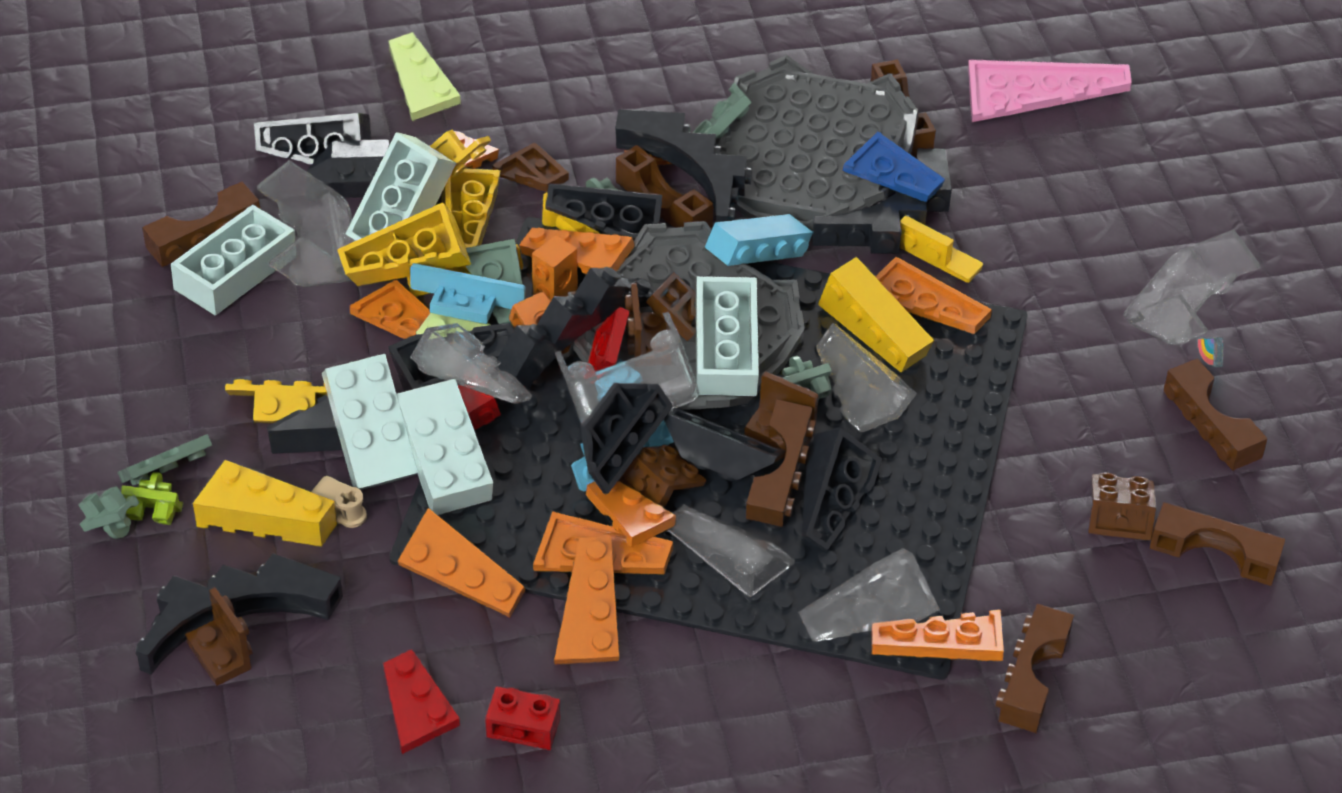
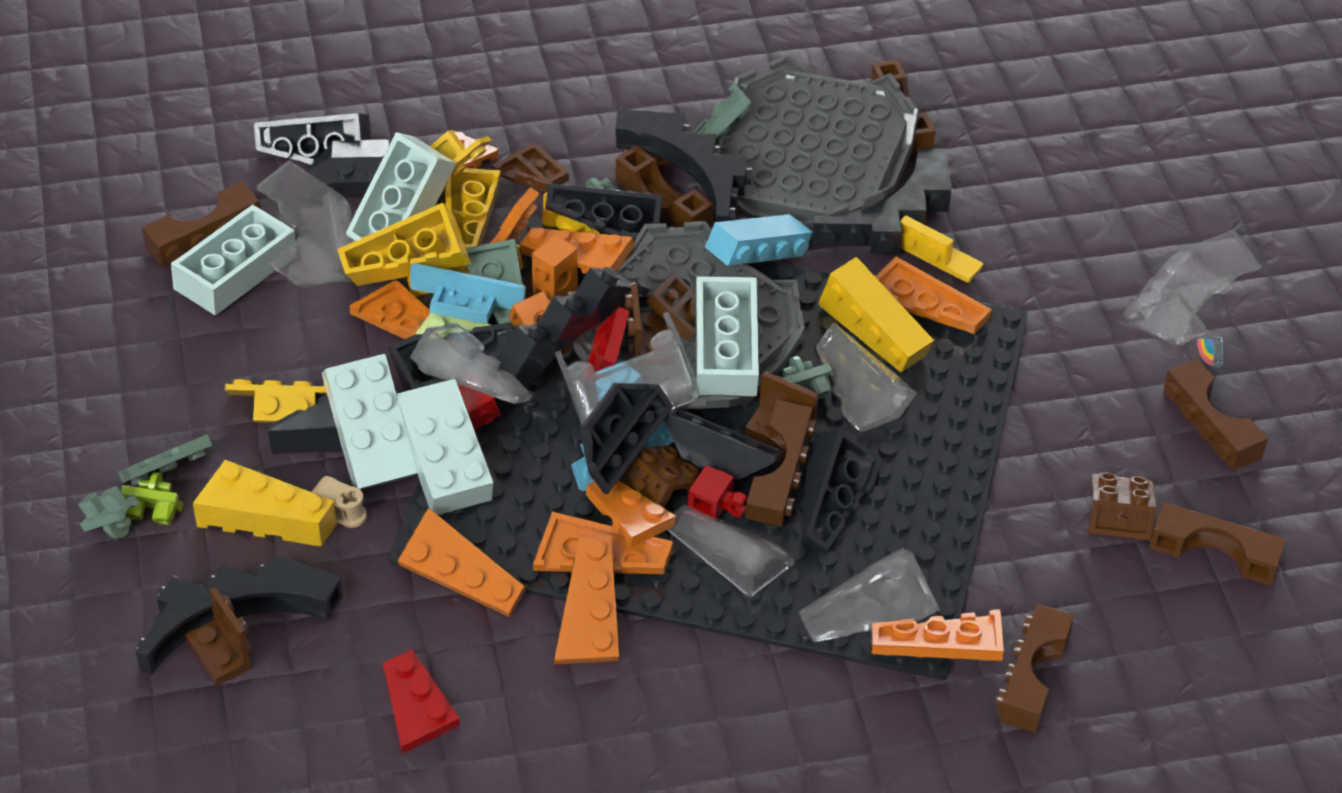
(420, 77): yellowish green wing -> none
(518, 217): none -> orange wing
(523, 717): red brick -> none
(714, 493): none -> red brick
(893, 168): blue wing -> none
(1020, 87): bright pink wing -> none

